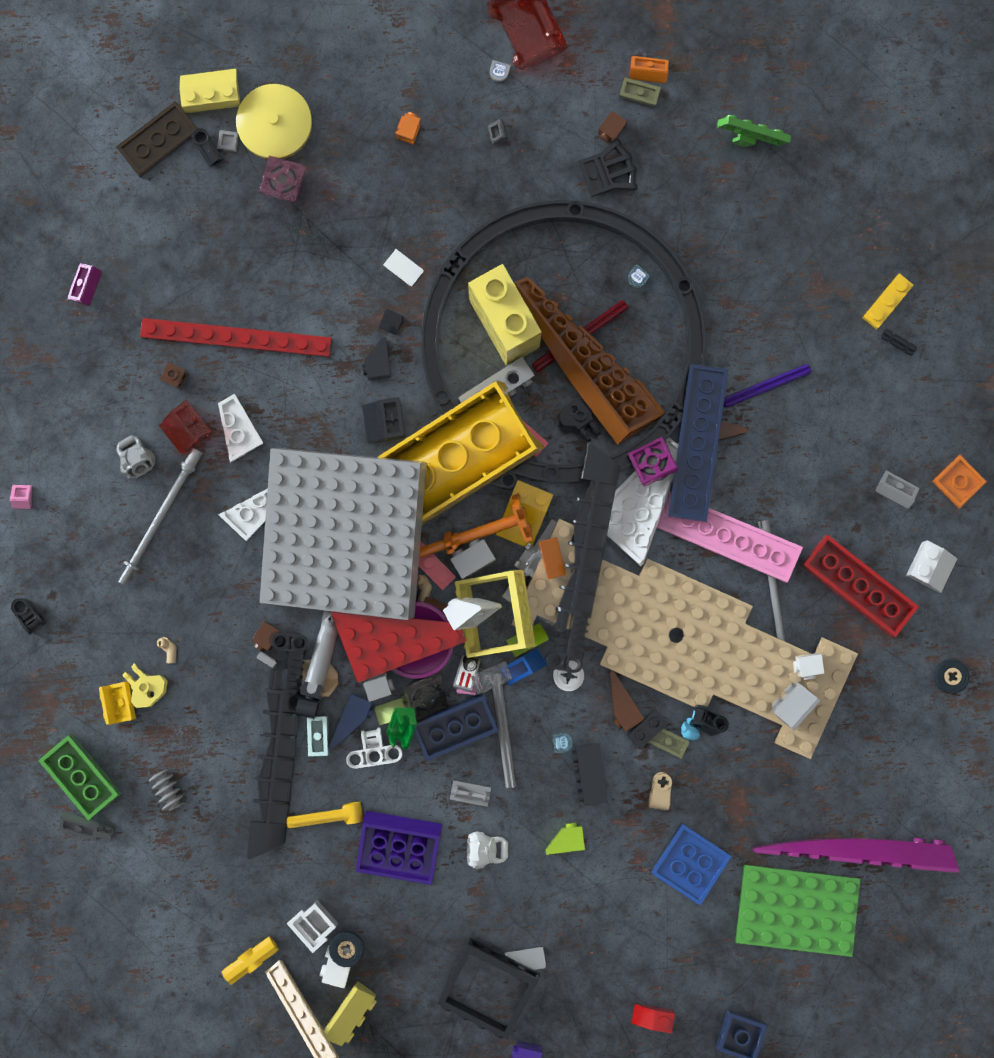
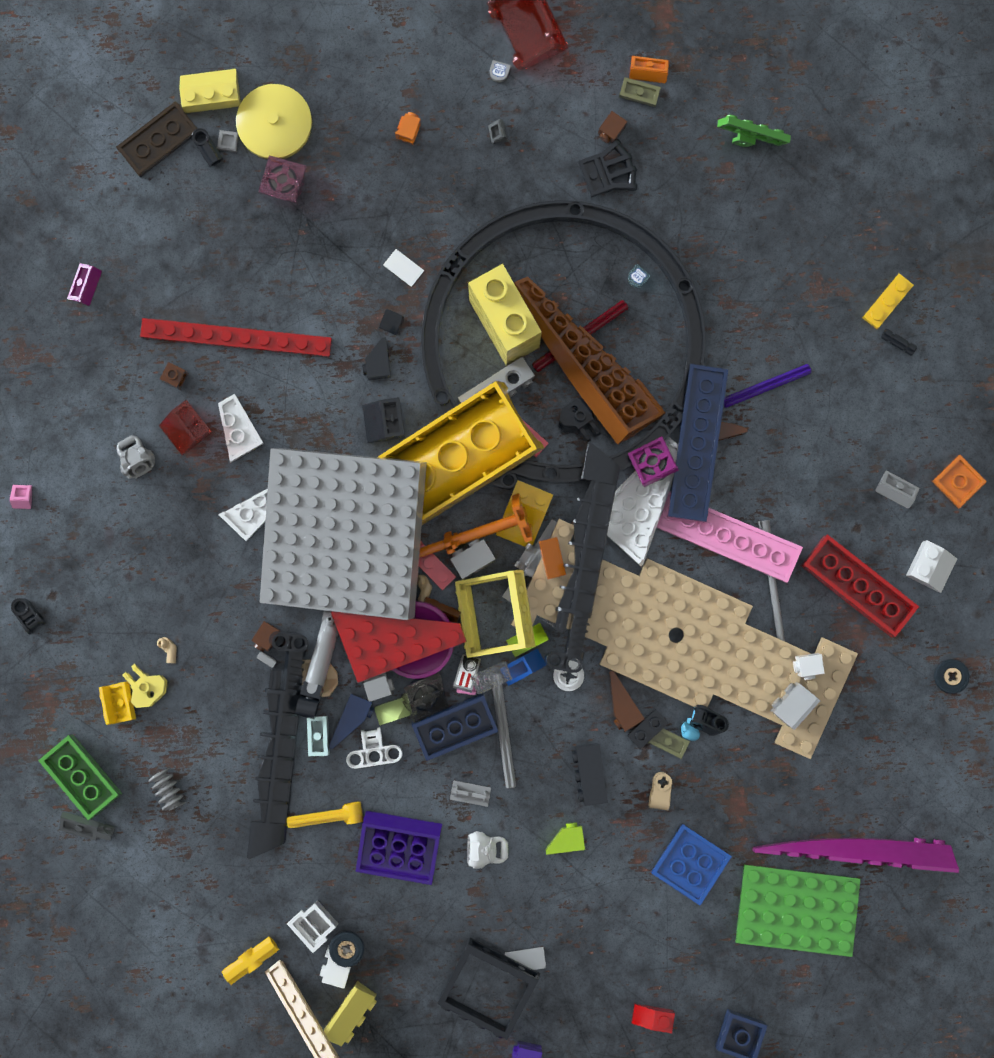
(187, 468): light grey bar -> none
(402, 726): green hinge -> none
(469, 612): white slope -> none
(562, 742): clear light blue tile -> none

